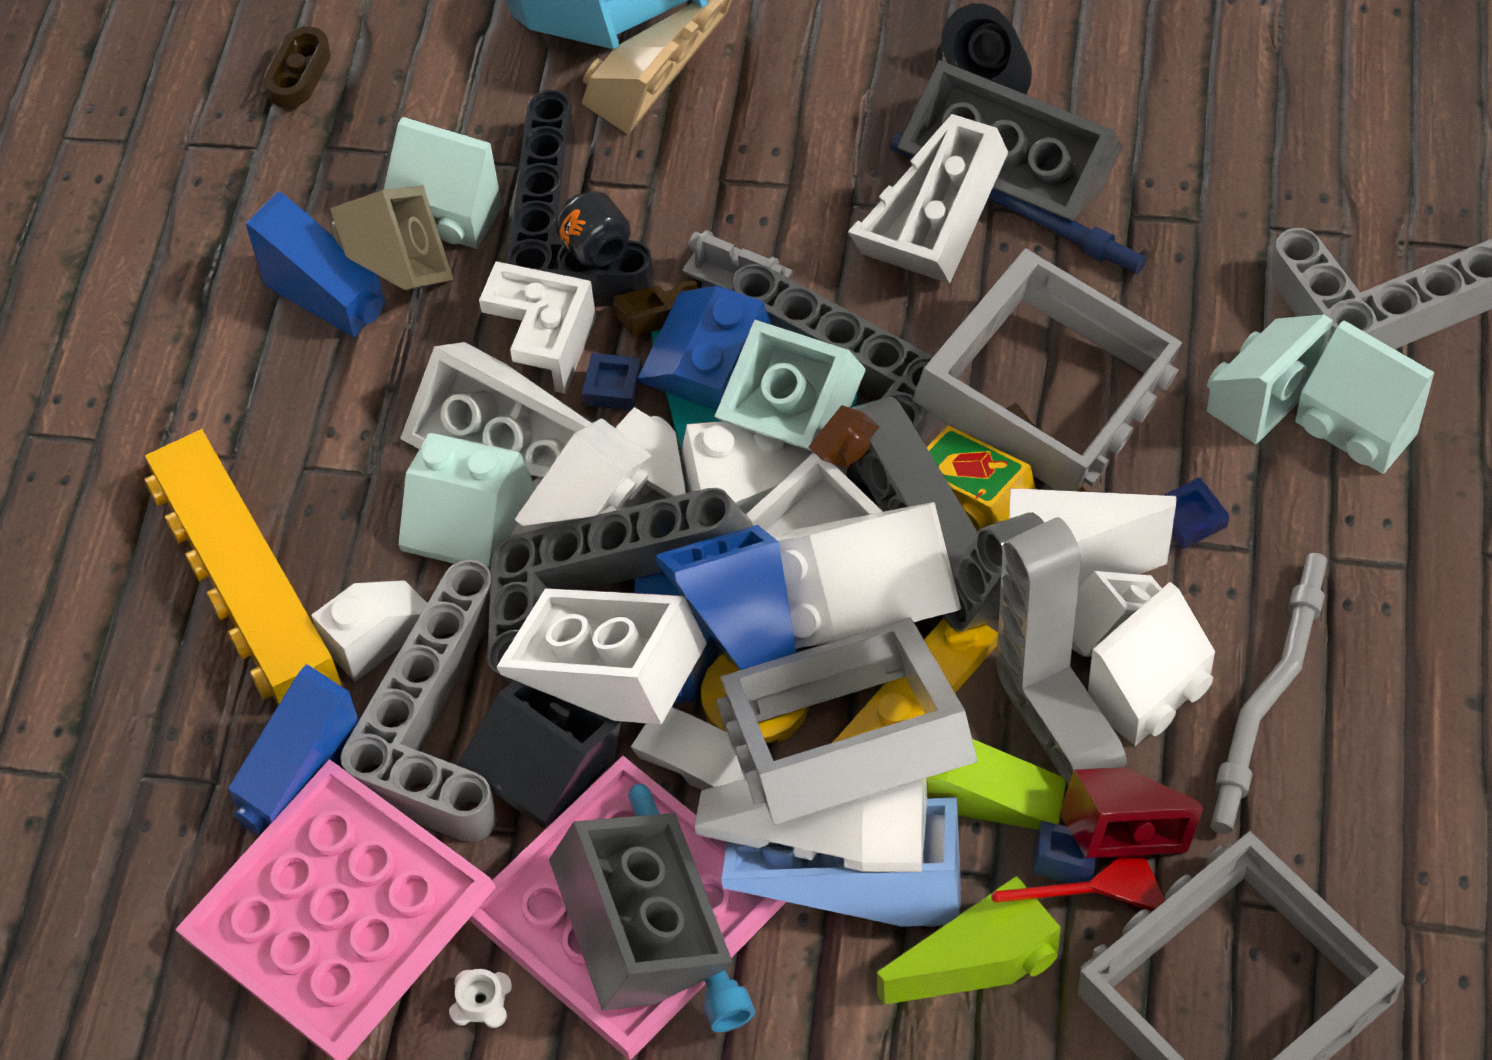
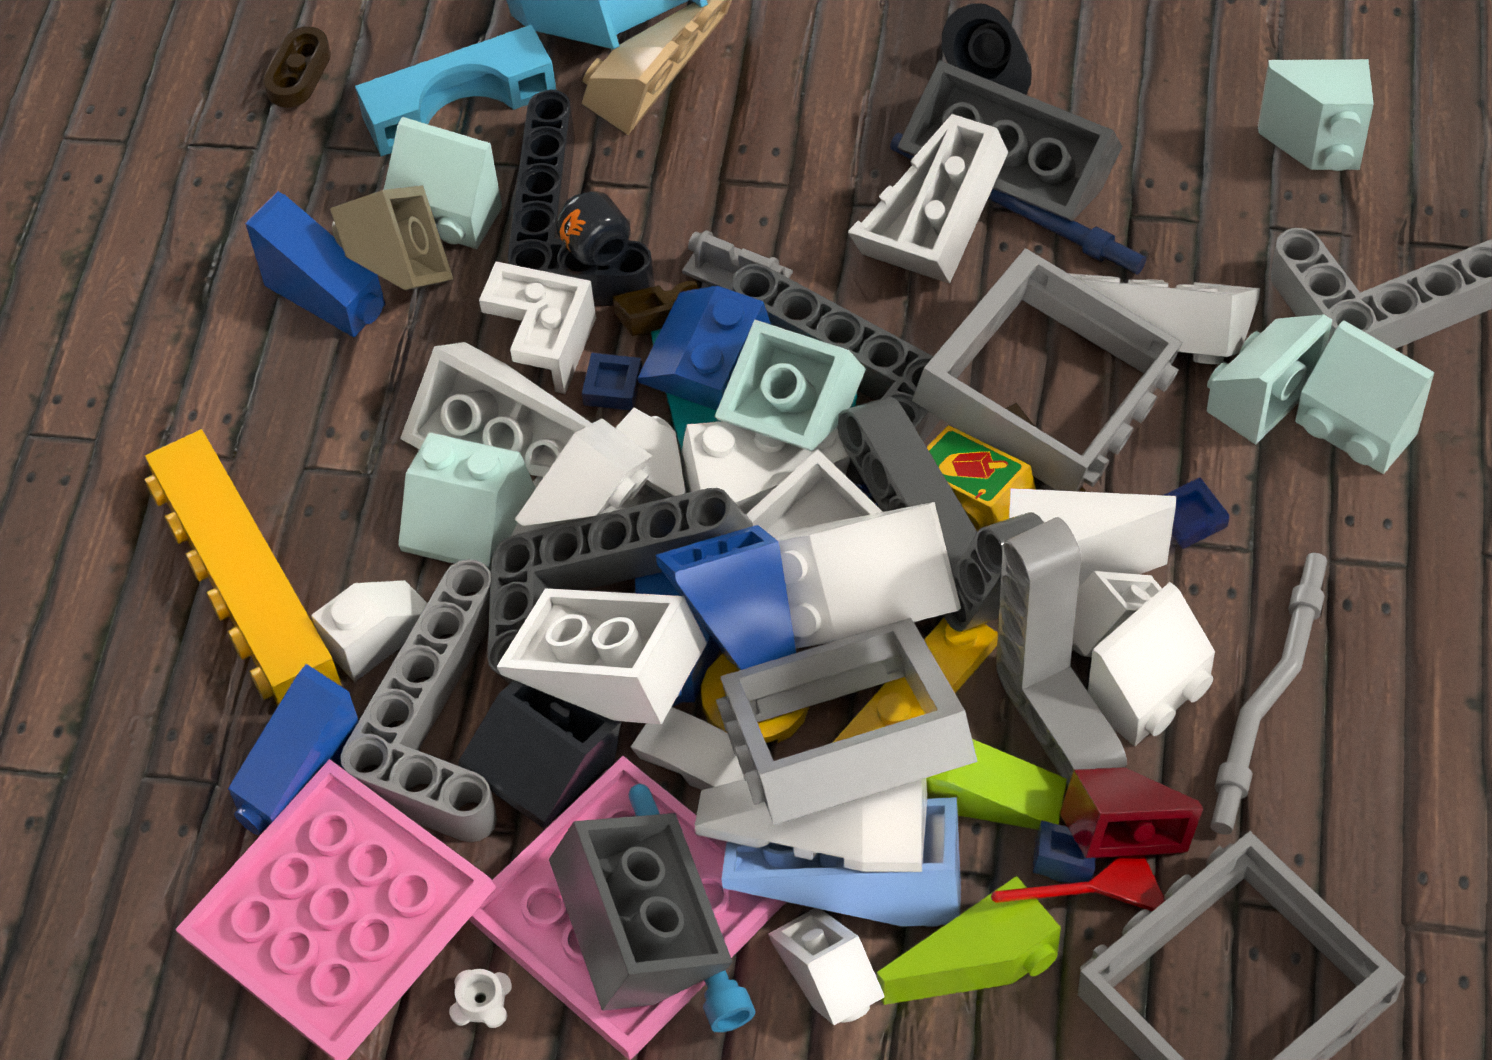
(500, 68): none -> medium azure arch
(828, 965): none -> white slope
(844, 437): reddish brown plate -> none
(1203, 316): none -> white wedge
(1318, 111): none -> light aqua slope

